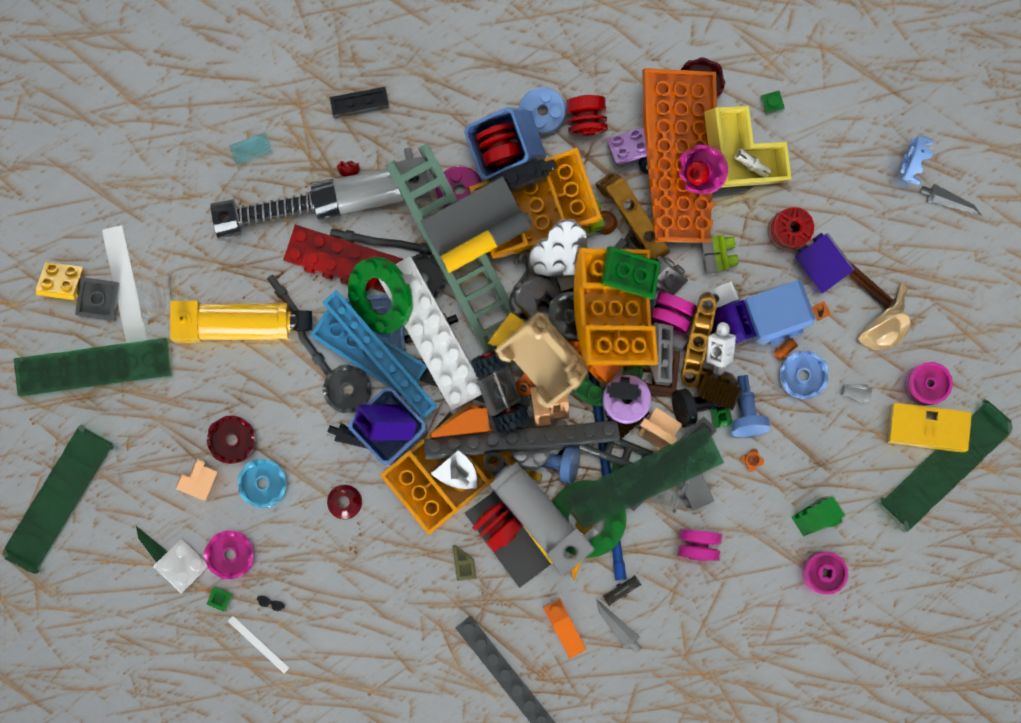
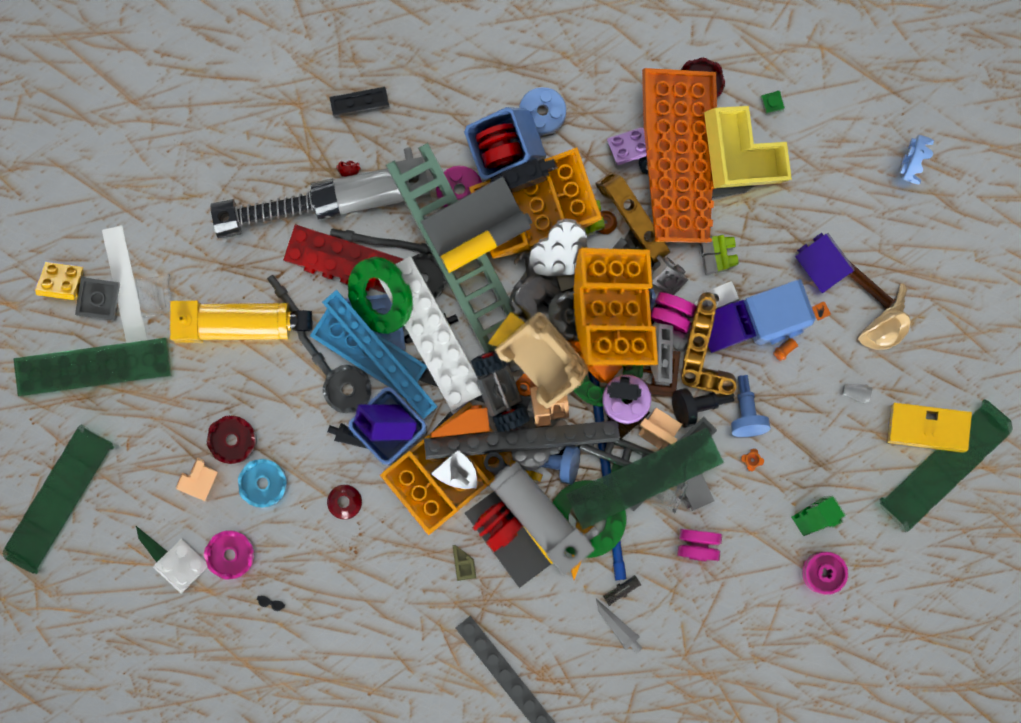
(219, 599): green plate -> none
(250, 148): clear light blue plate -> none
(258, 644): white sticker -> none
(564, 628): orange slope -> none
(586, 111): red wheel -> none
(630, 272): green tile -> none
(703, 173): red plate -> none
(717, 168): dark pink plate -> none
(719, 391): dark brown brick -> none
(721, 348): white piece -> none
(721, 417): green tile -> none
(752, 163): white pin -> none
(801, 225): red wheel -> none
(817, 371): light blue plate -> none
(940, 385): dark pink wheel -> none
(945, 198): dark grey bar -> none

